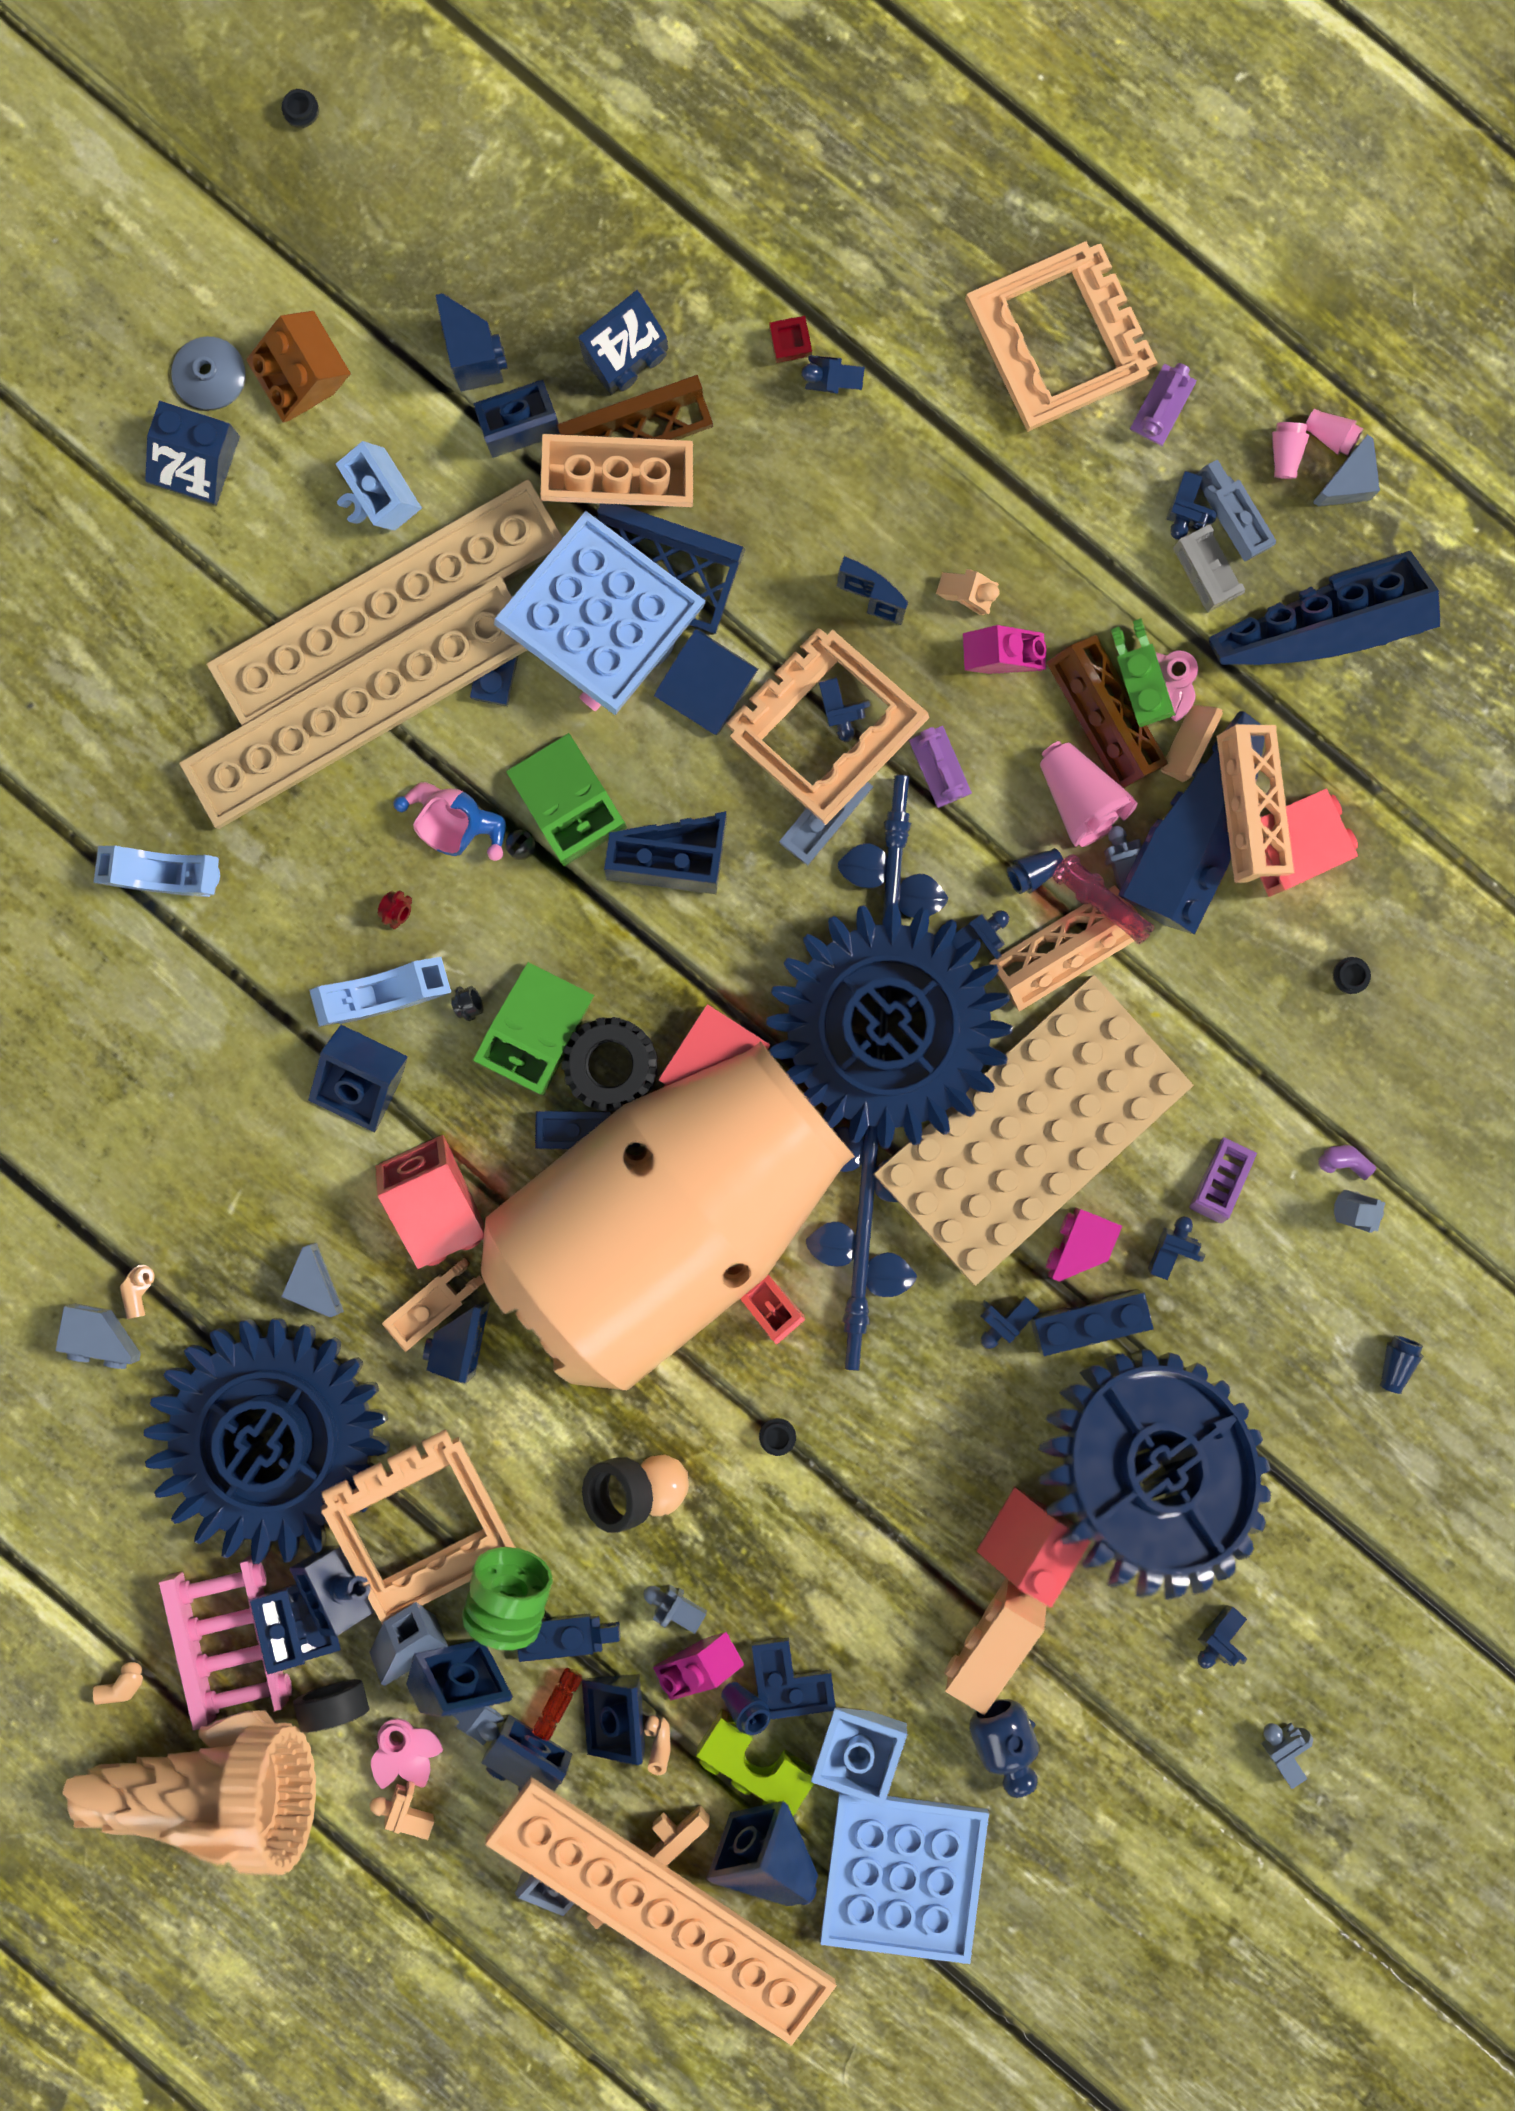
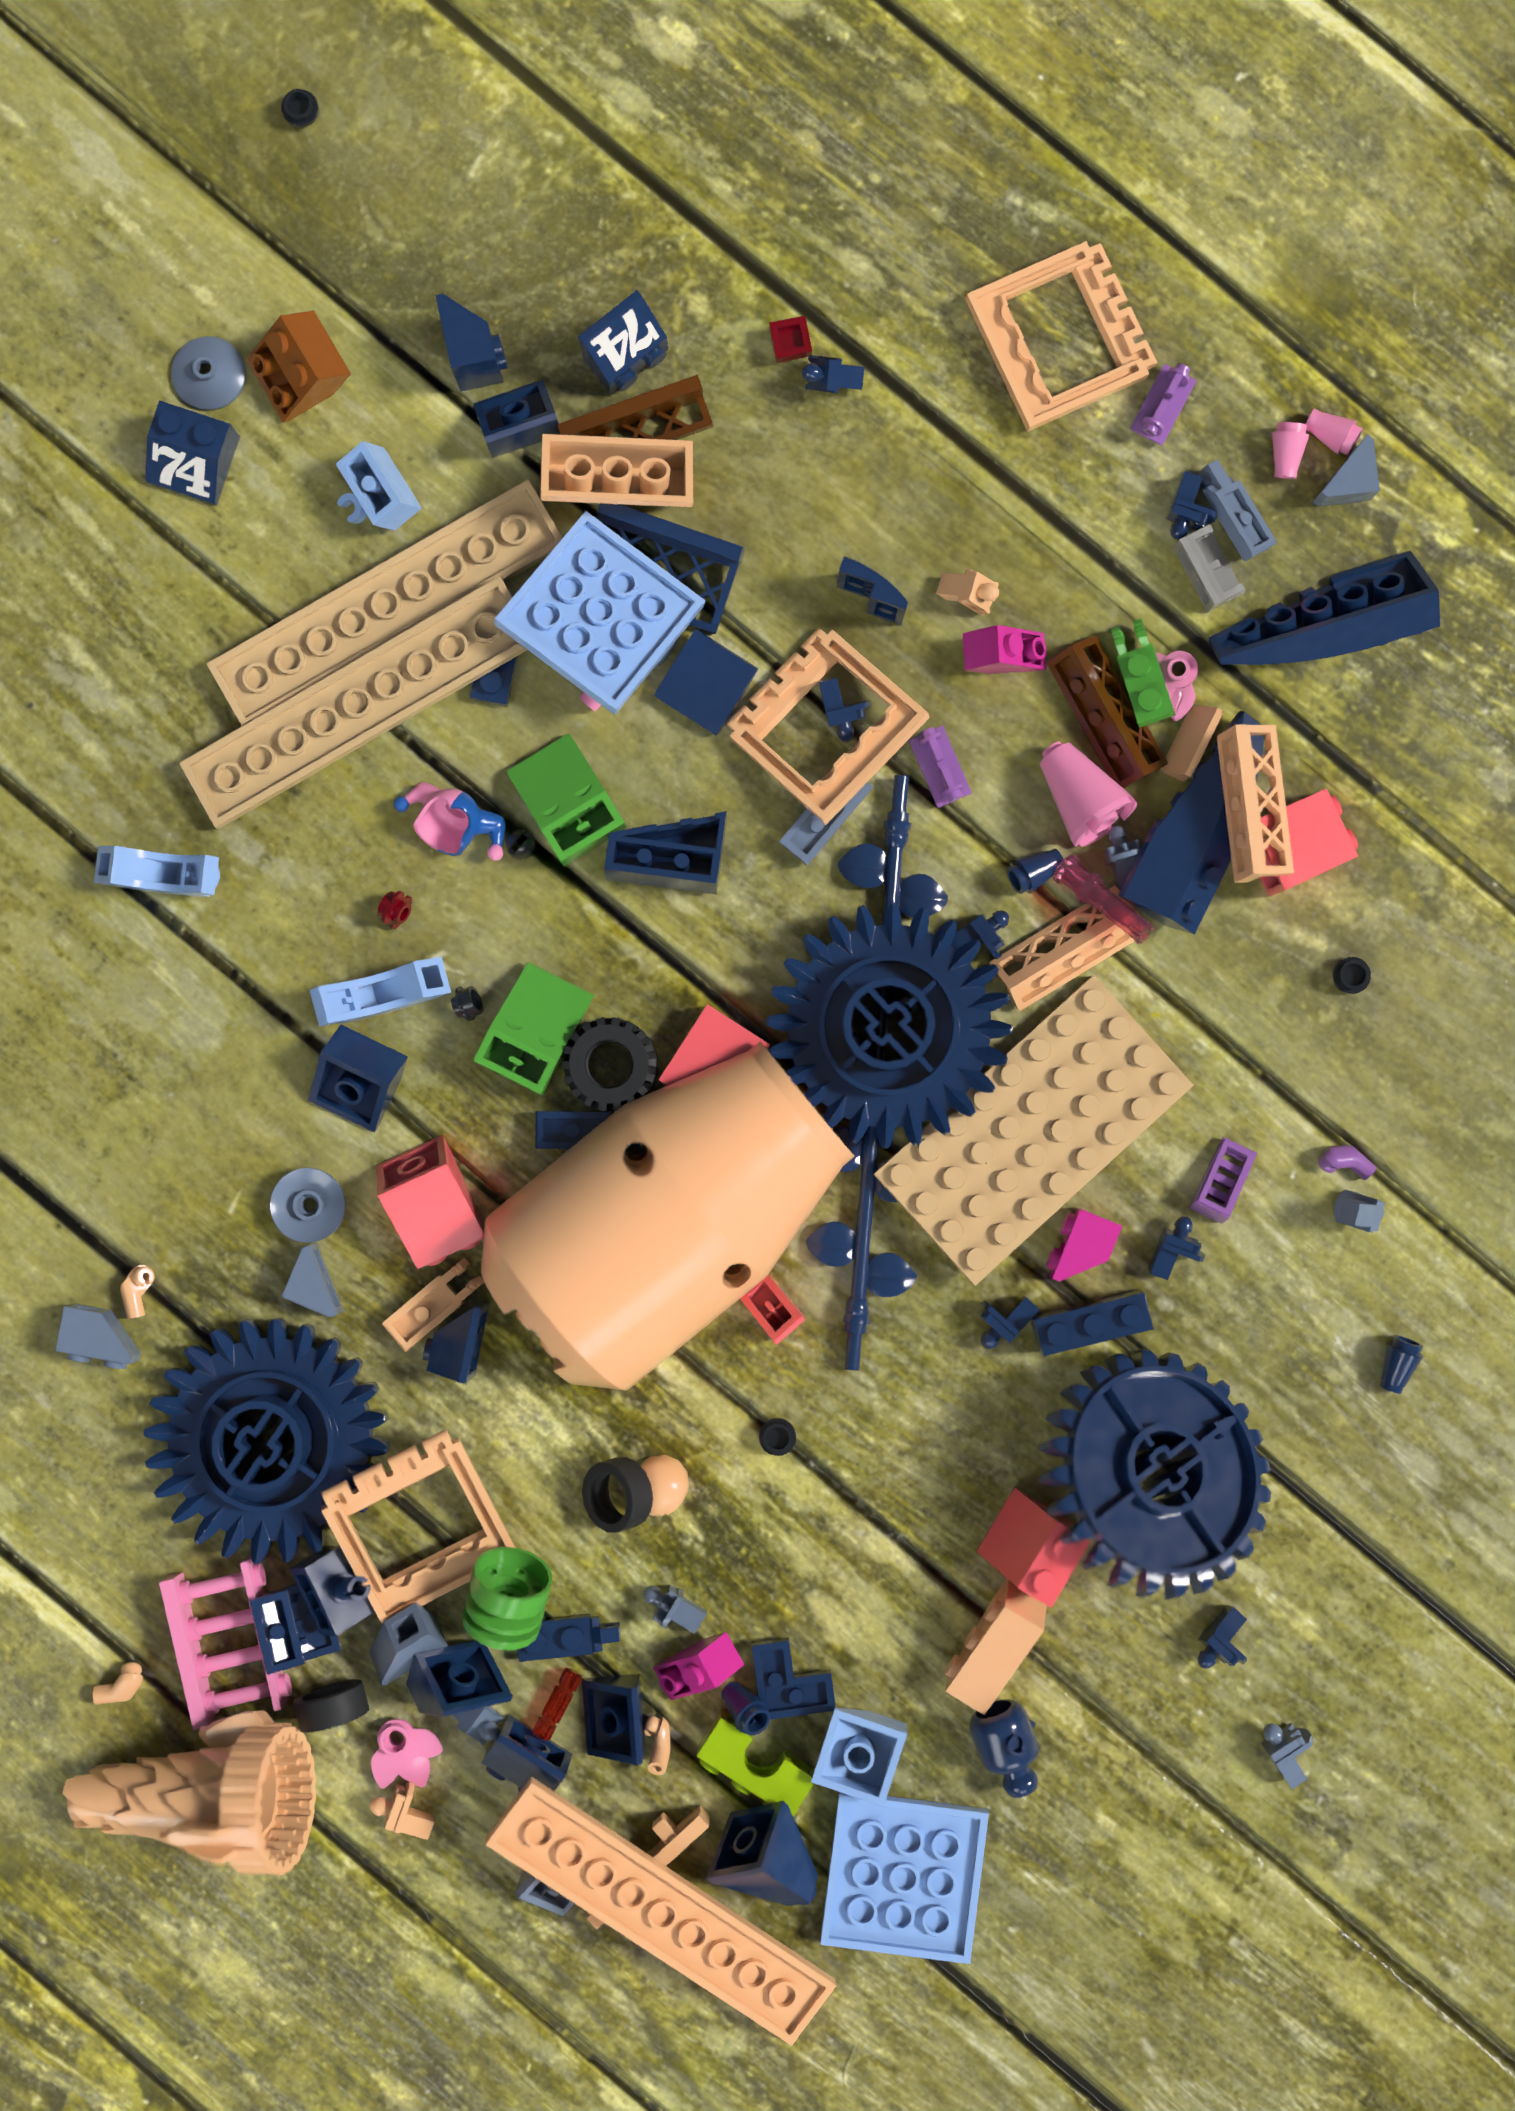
(289, 1210): none -> sand blue dish

